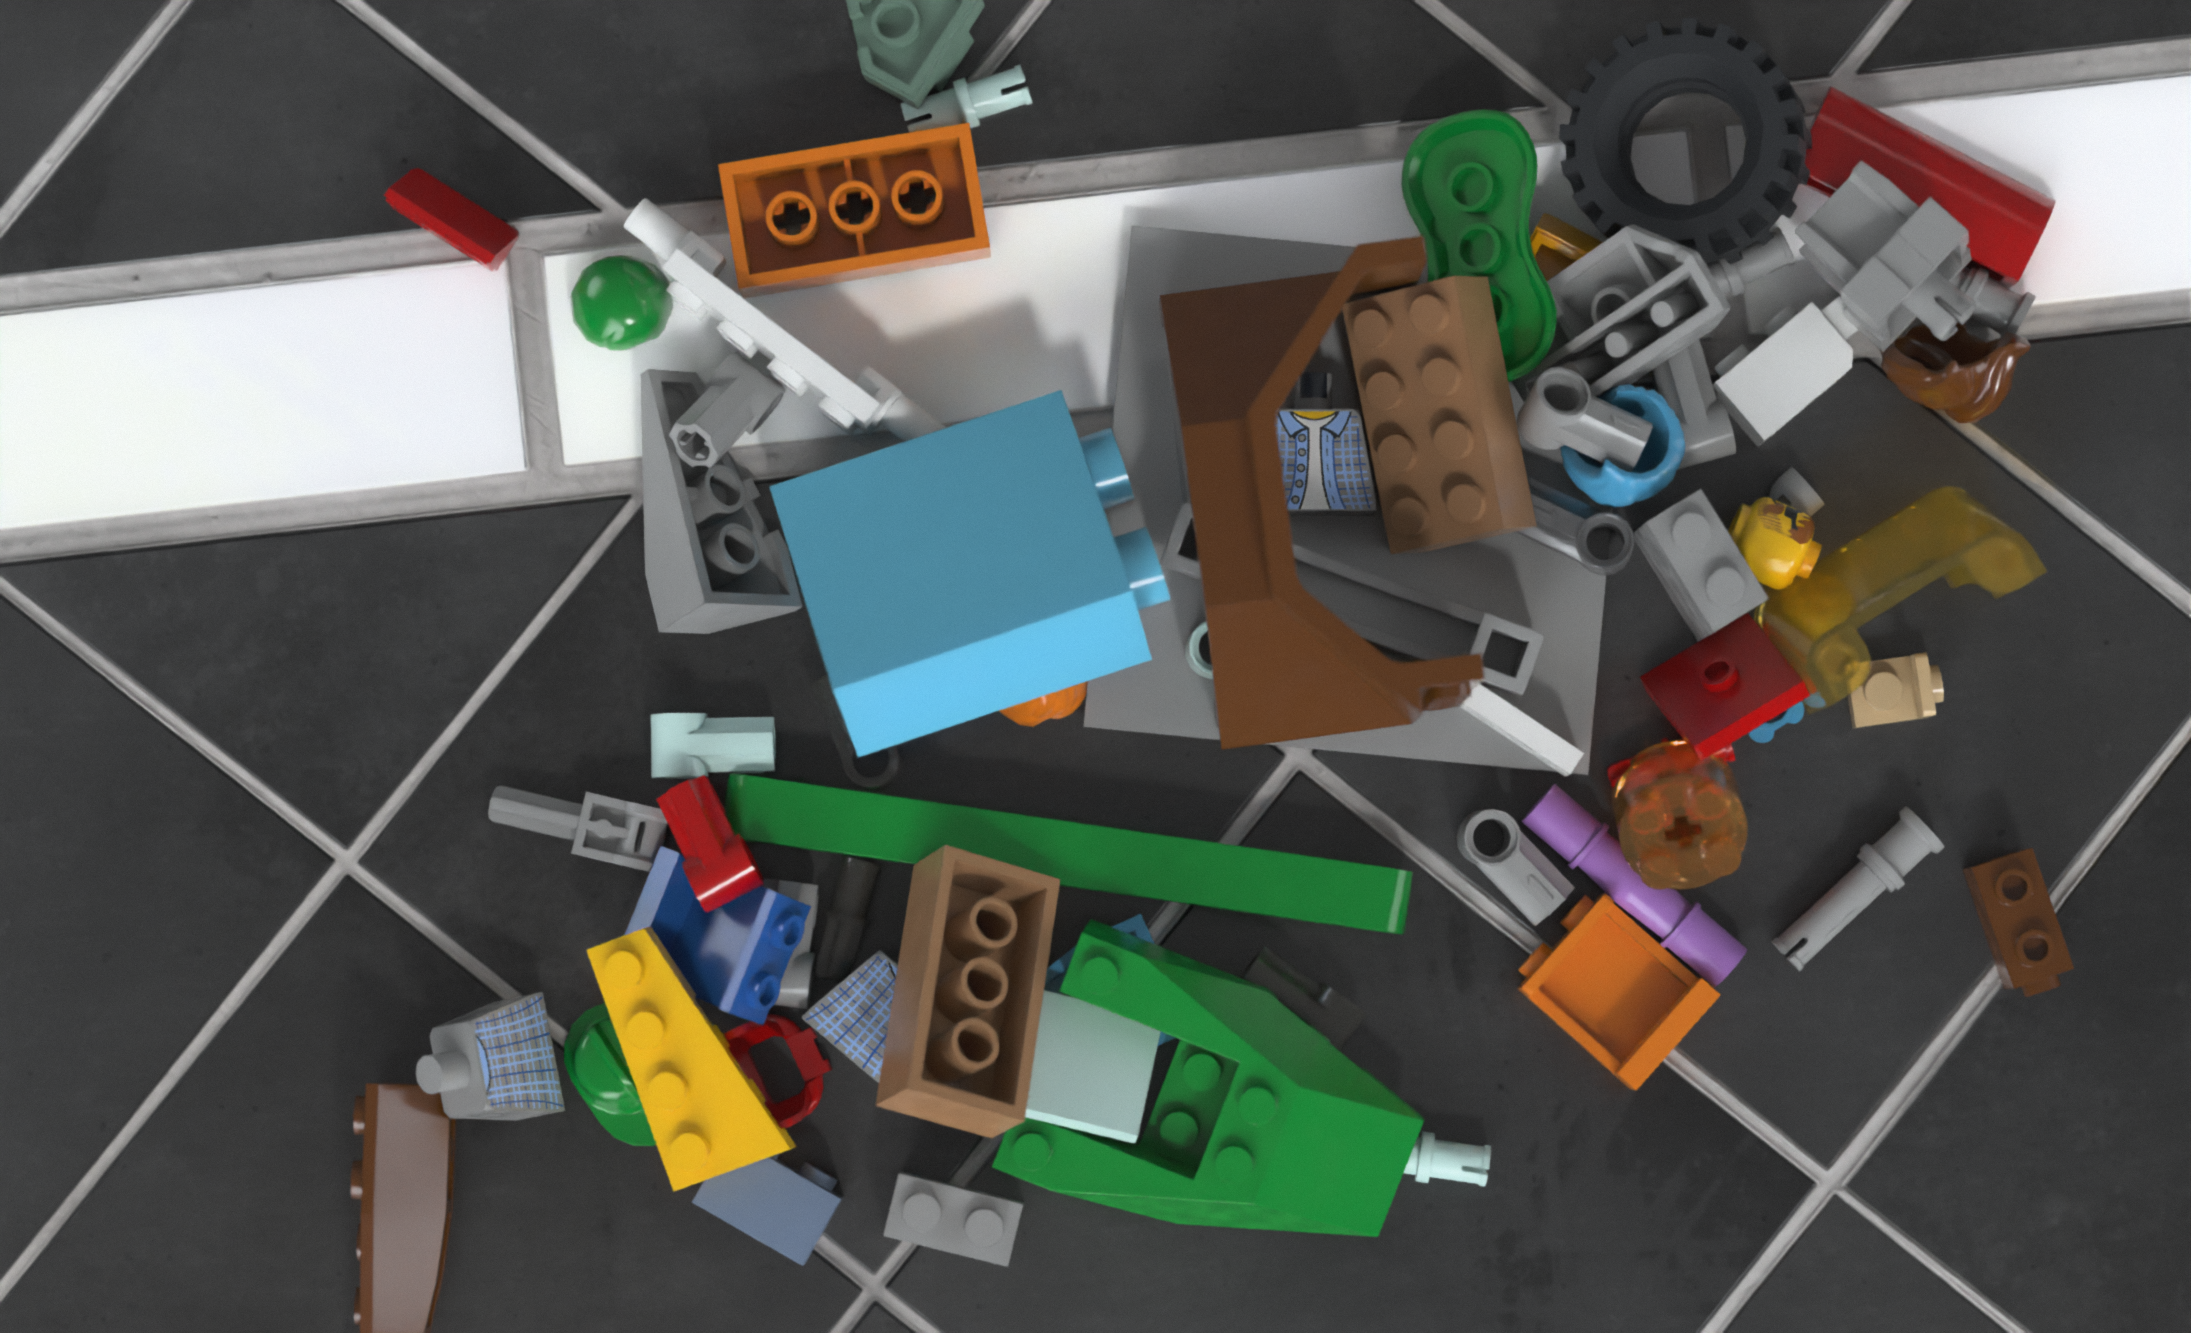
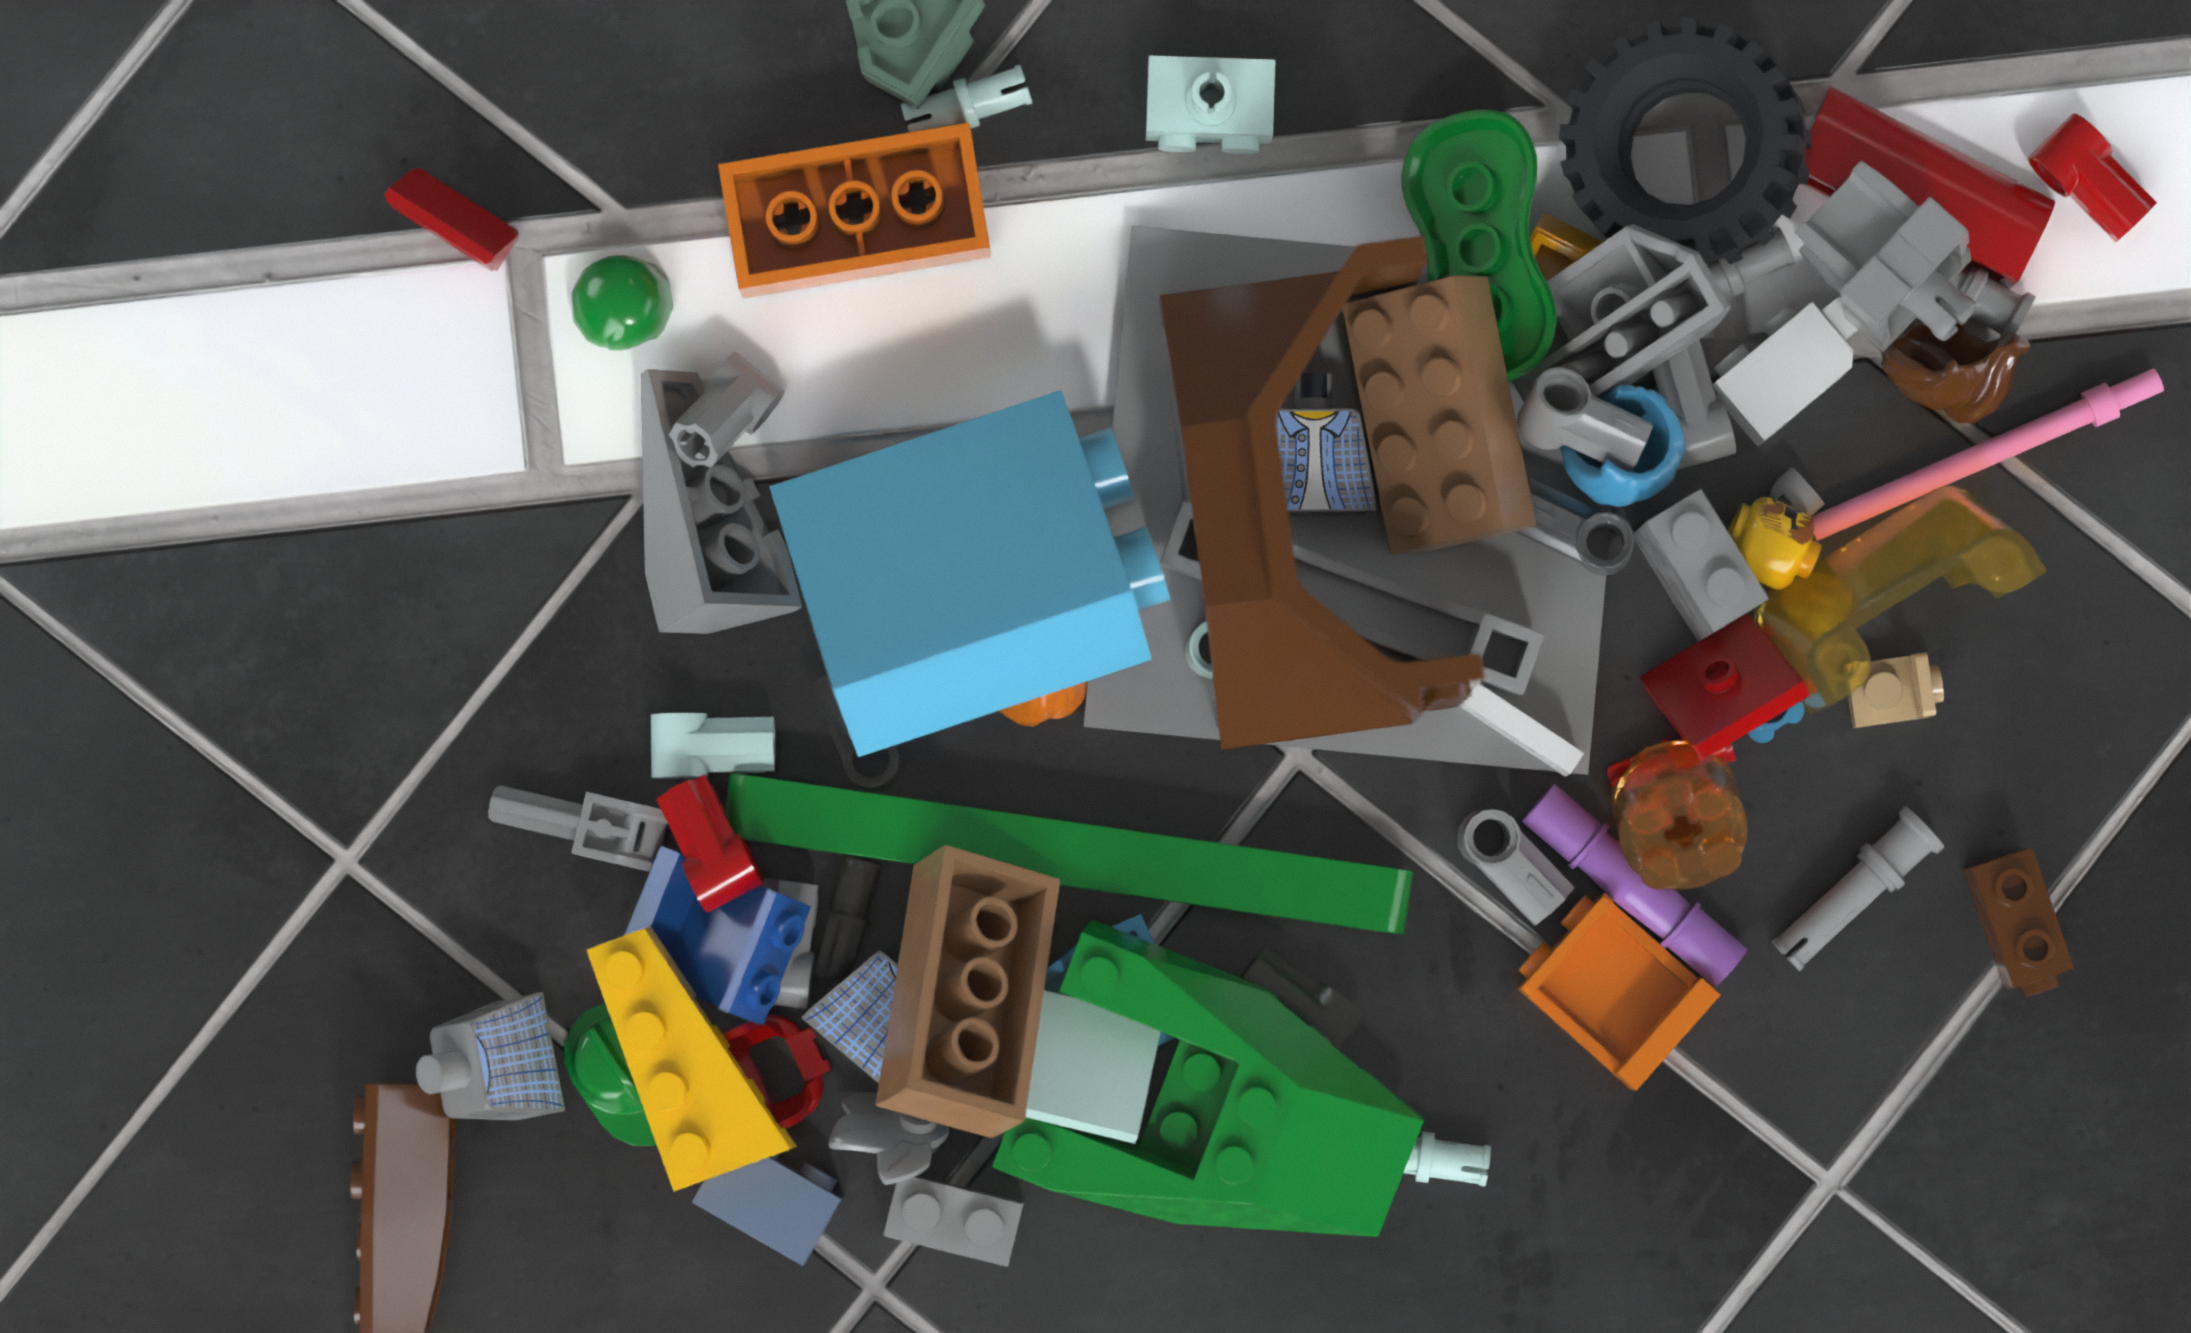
(694, 286): white plate -> none
(900, 1140): none -> light grey plate
(1210, 103): none -> light aqua brick
(2080, 165): none -> red piece
(2096, 405): none -> bright pink bar

